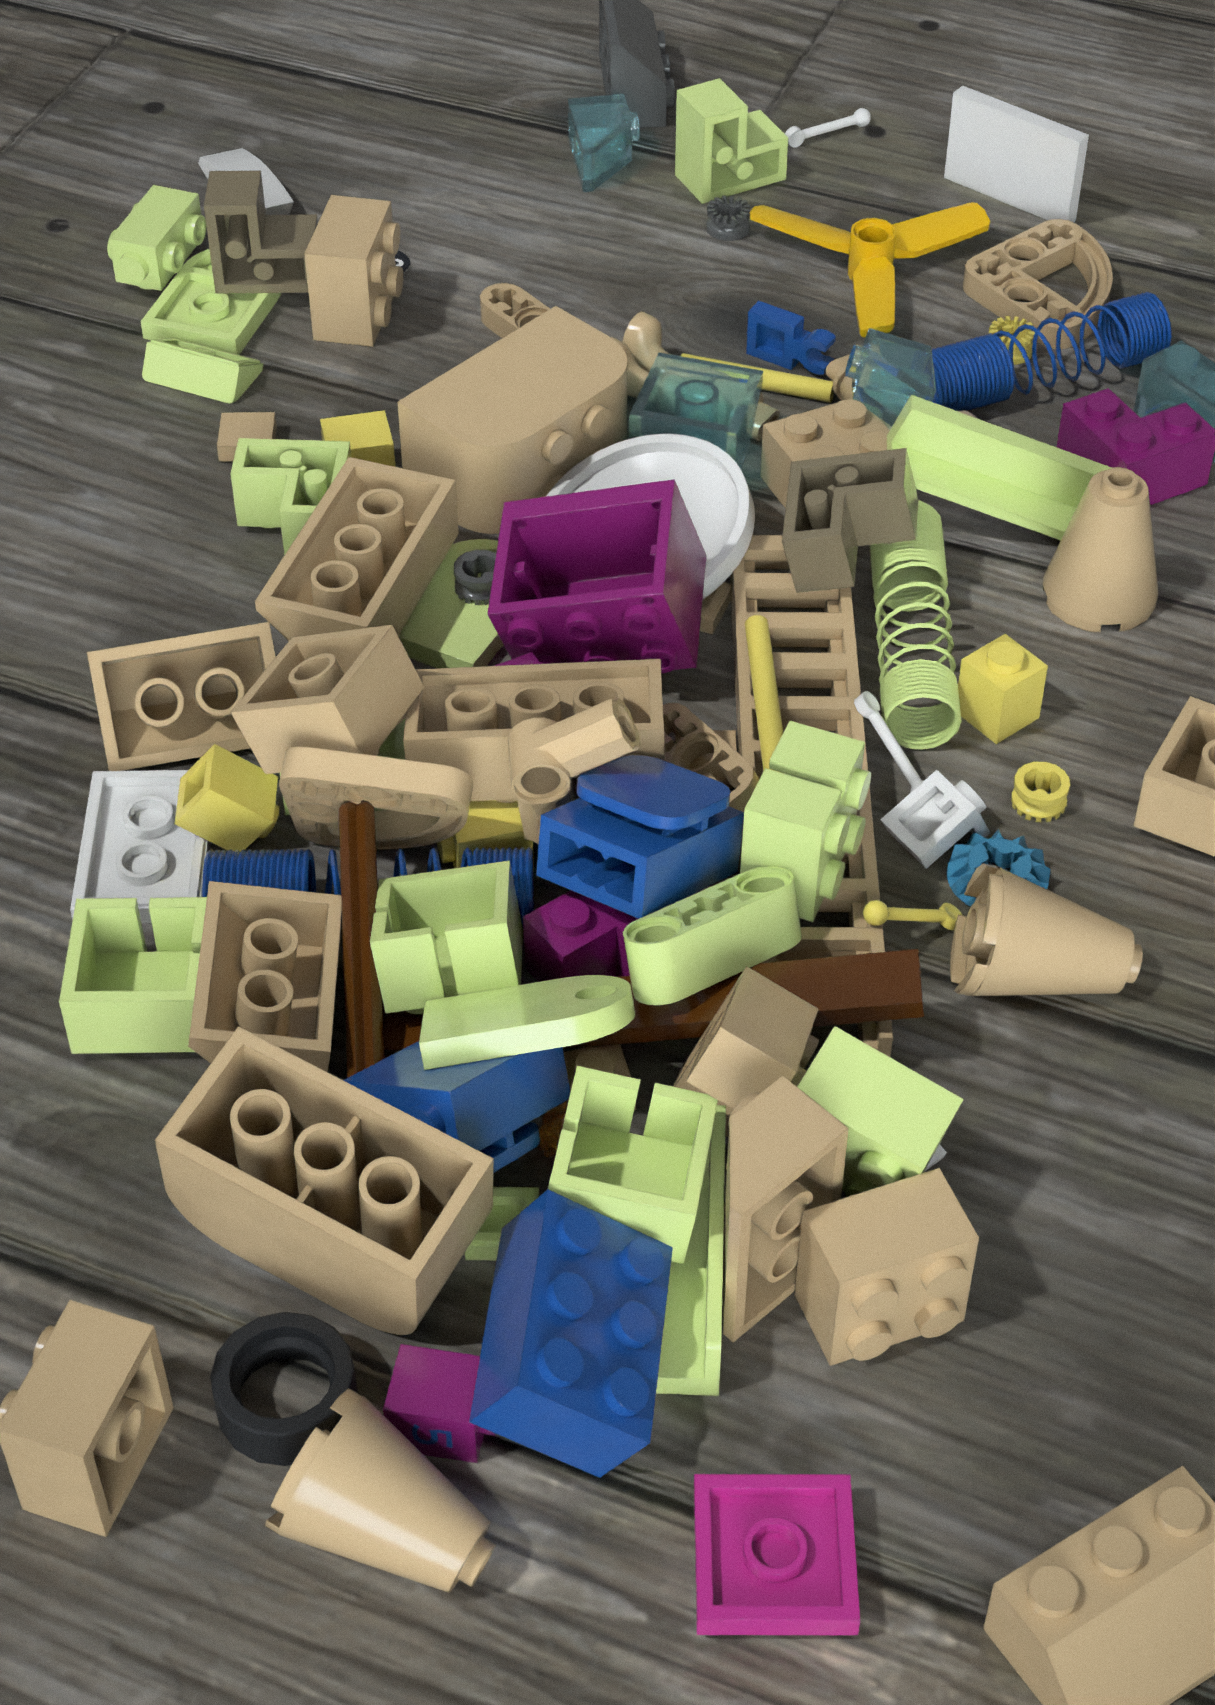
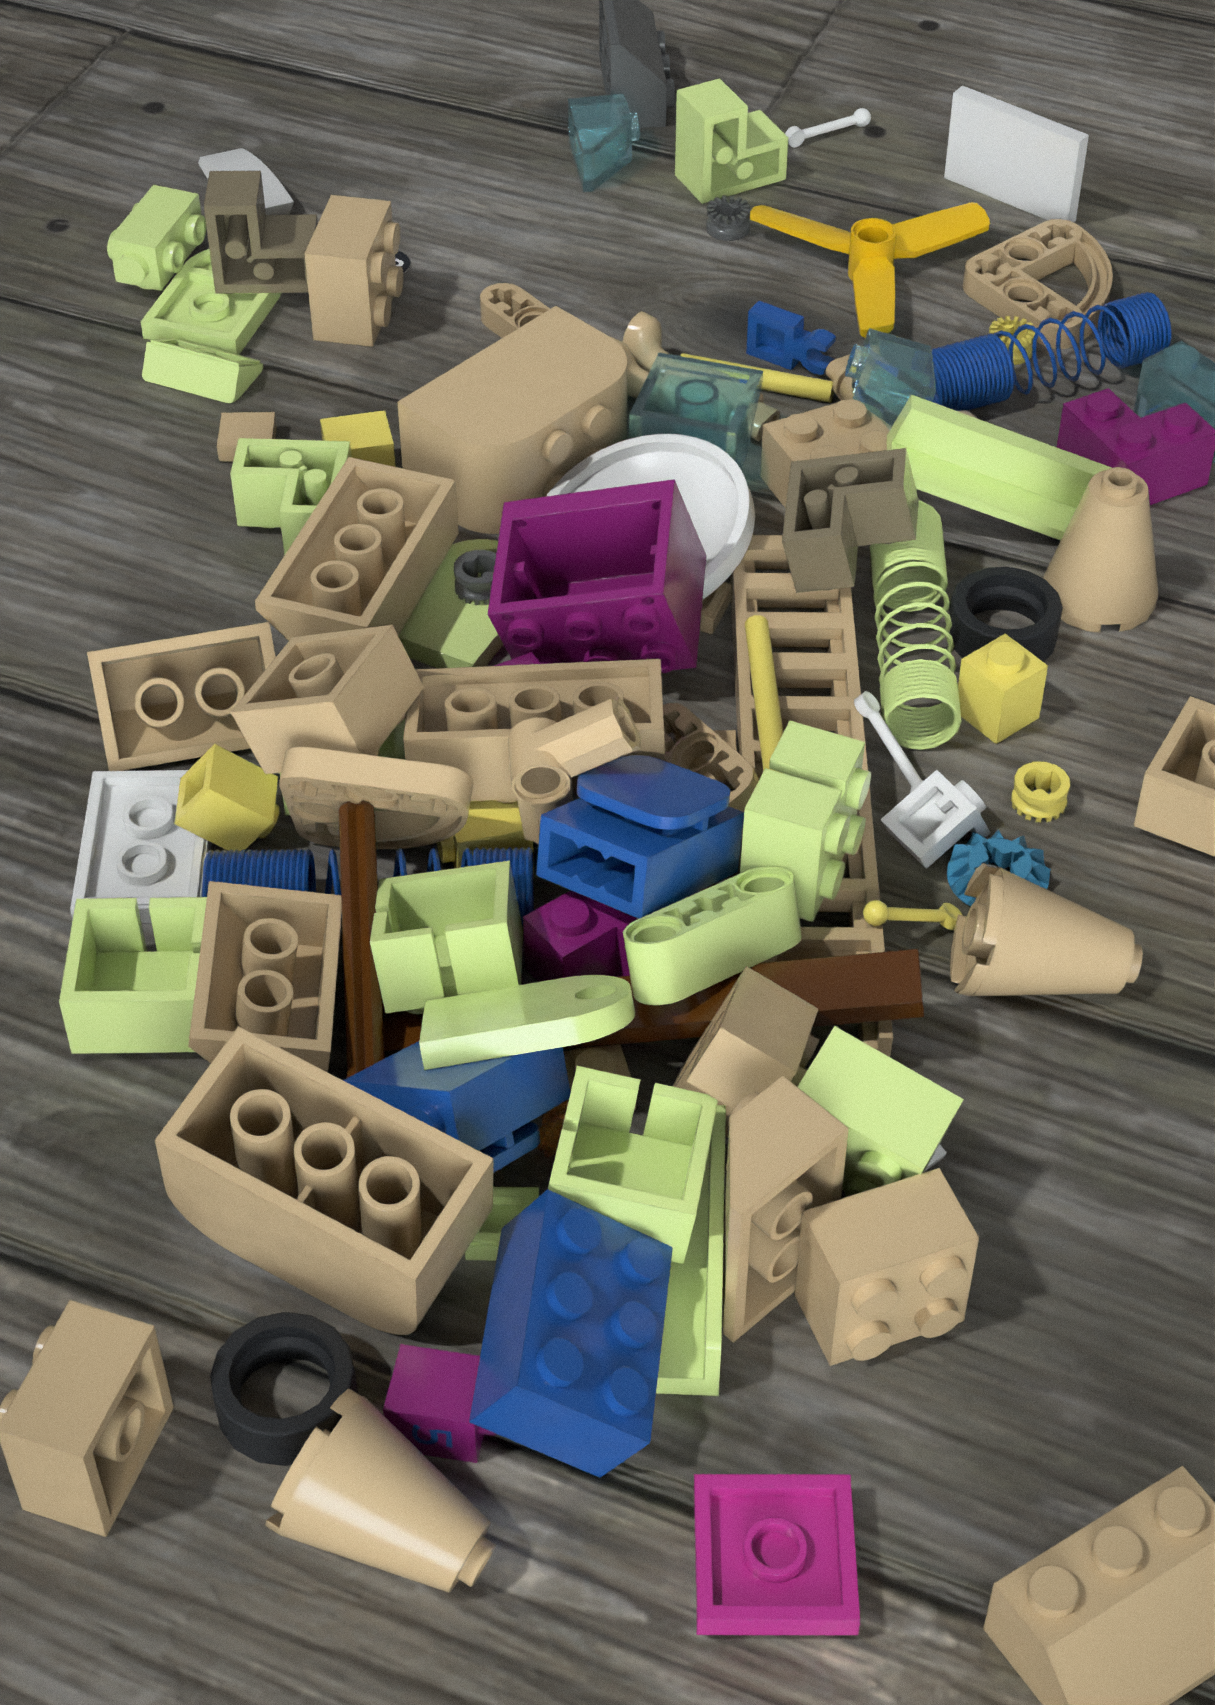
(1011, 591): none -> black tyre

